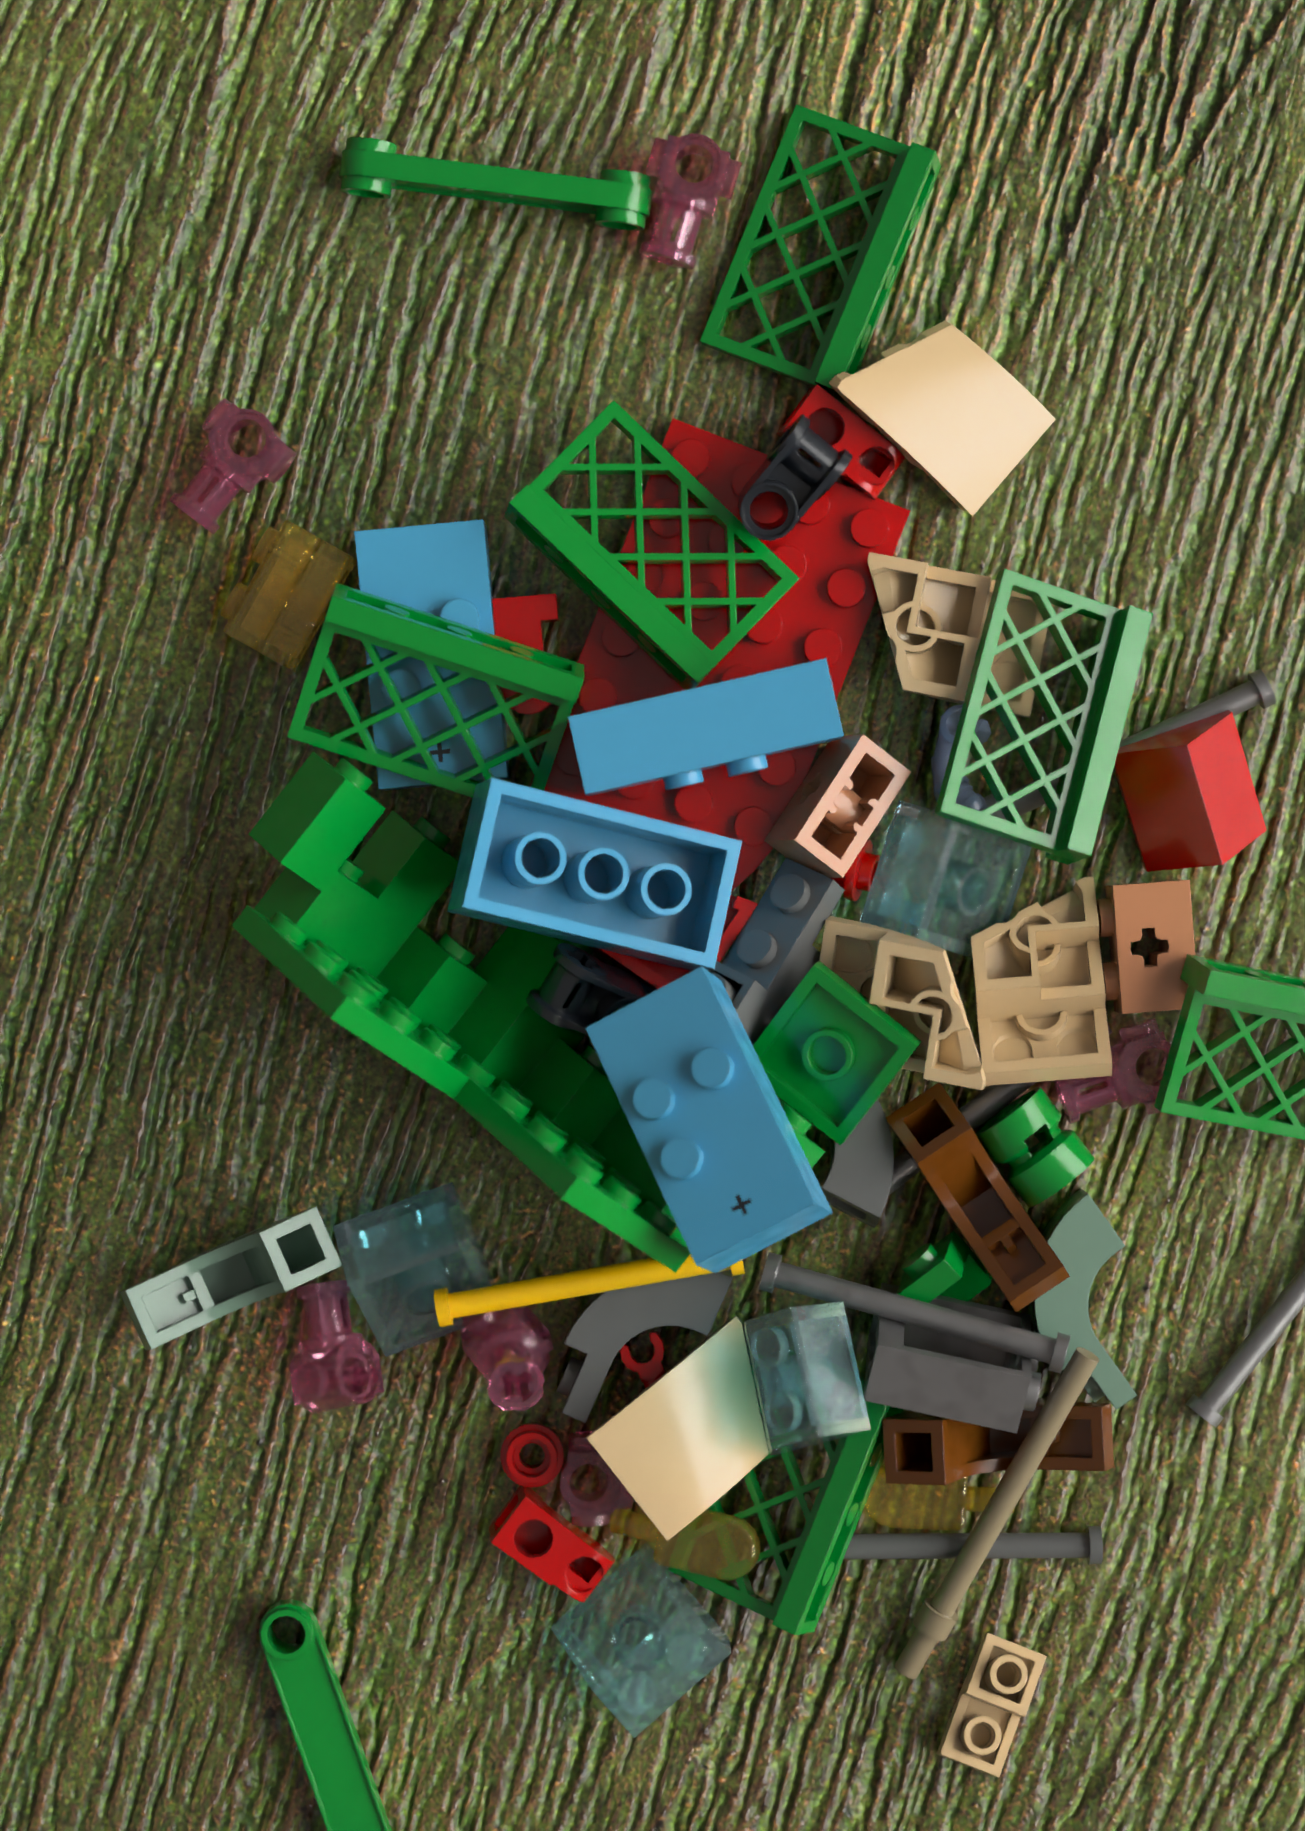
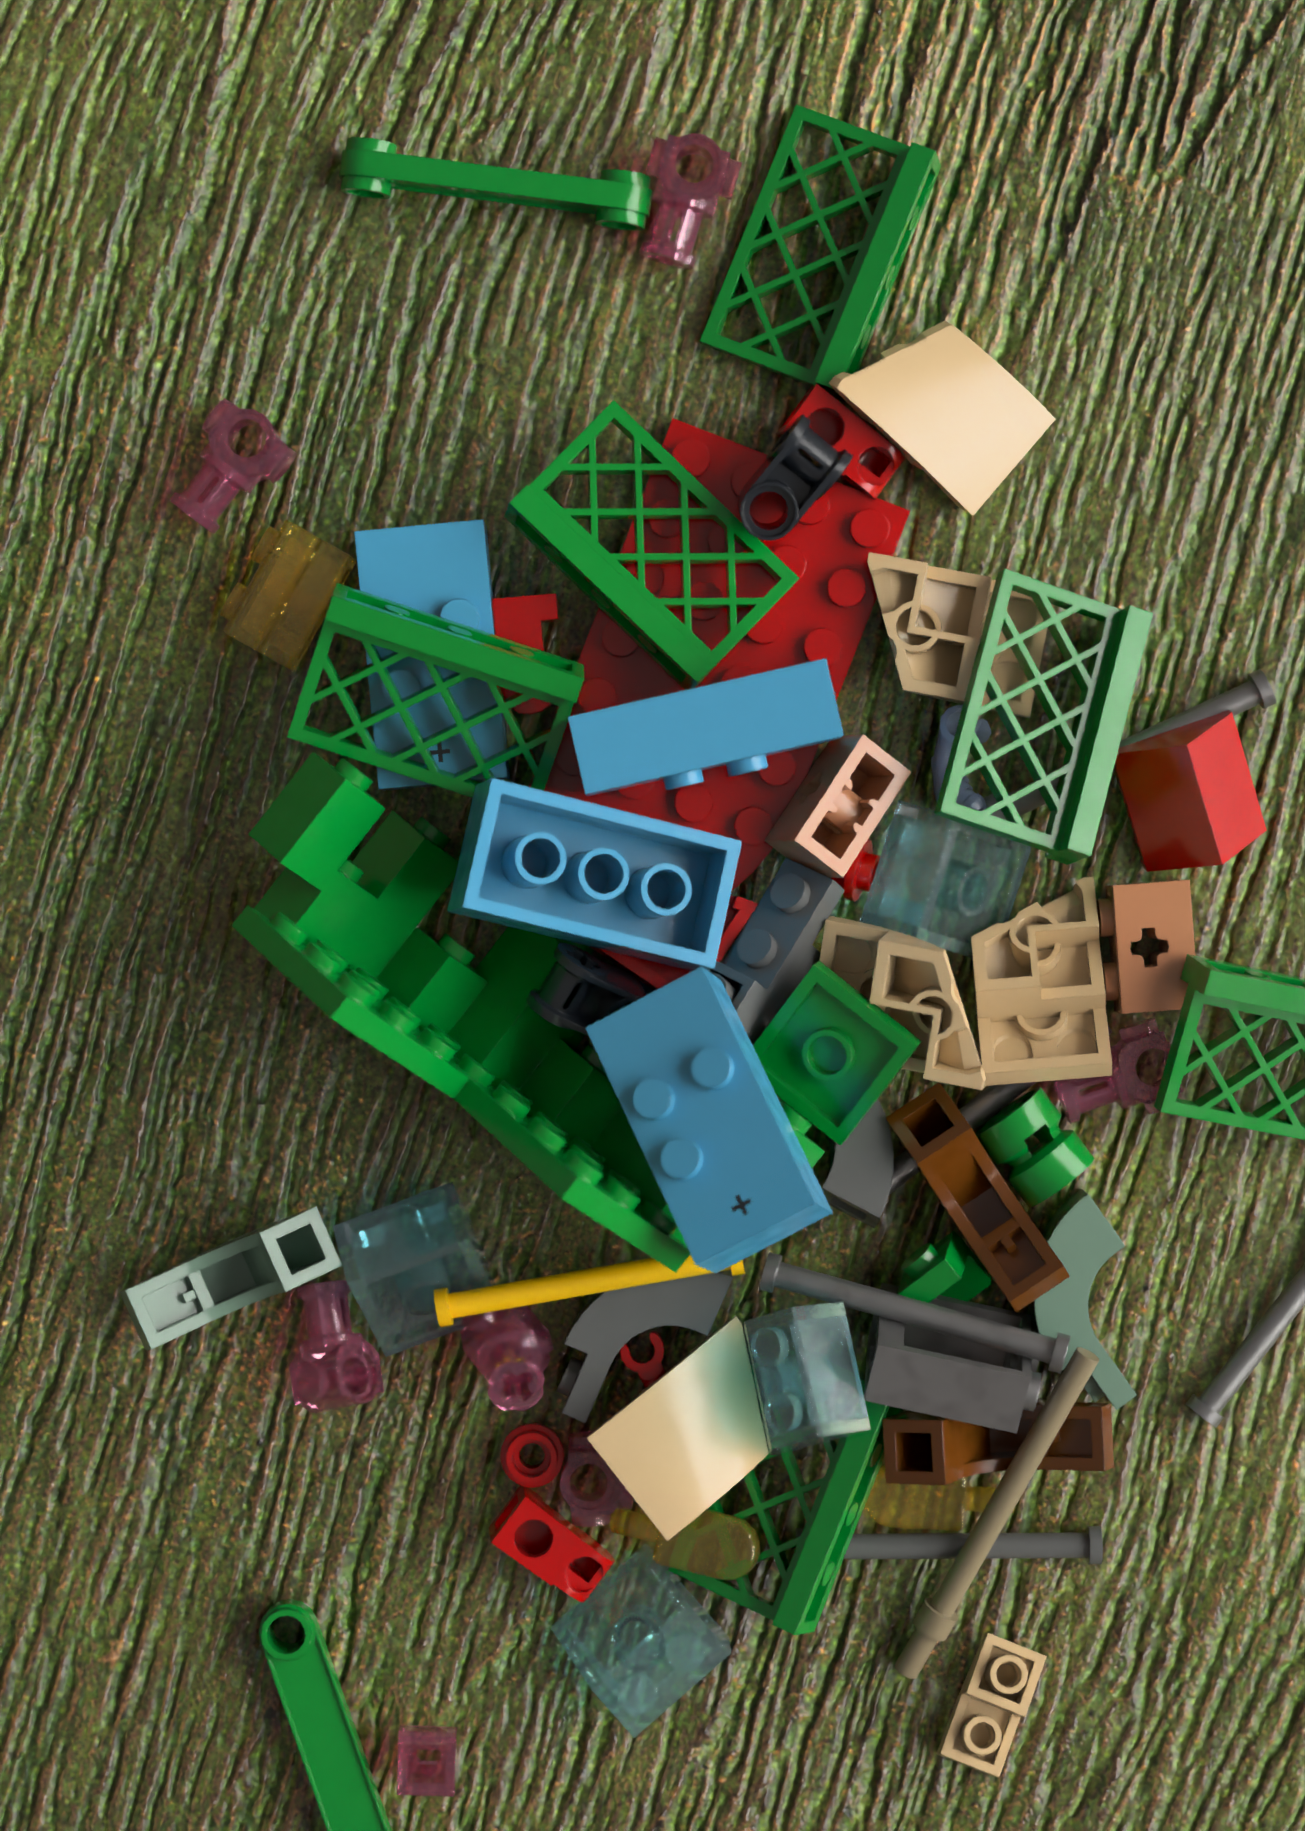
(426, 1777): none -> clear pink piece

